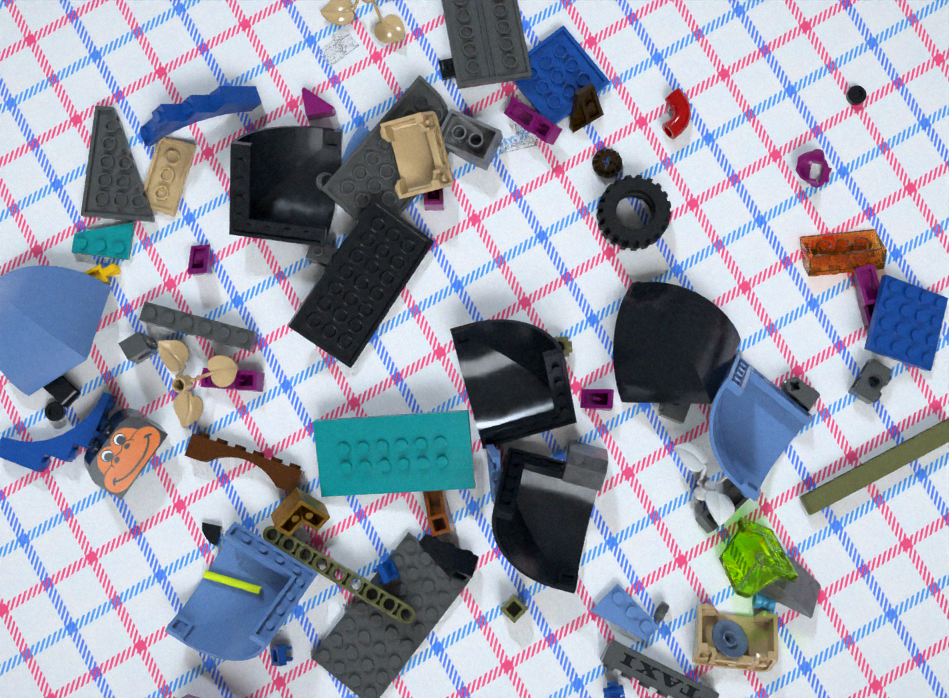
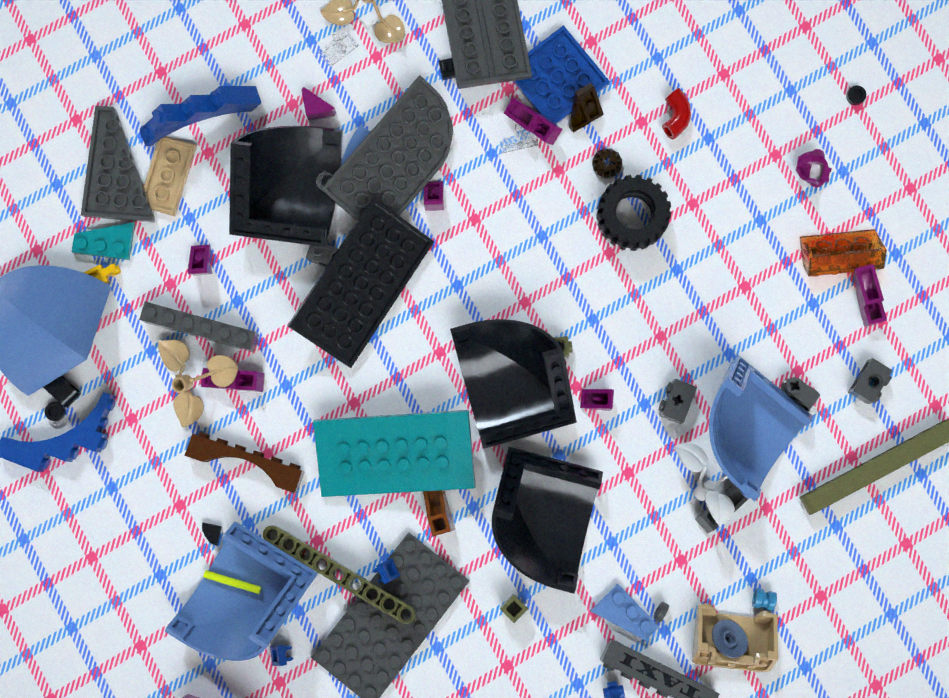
(122, 450): brick -> none
(138, 347): dark grey brick -> none
(299, 509): pearl gold brick -> none
(418, 153): tan windscreen -> none
(451, 559): black slope -> none
(470, 138): flat silver slope -> none
(494, 469): medium blue wing -> none
(585, 465): flat silver slope -> none
(670, 345): black panel -> none
(755, 559): clear neon green windscreen -> none
(796, 595): flat silver slope -> none
(906, 323): blue plate -> none

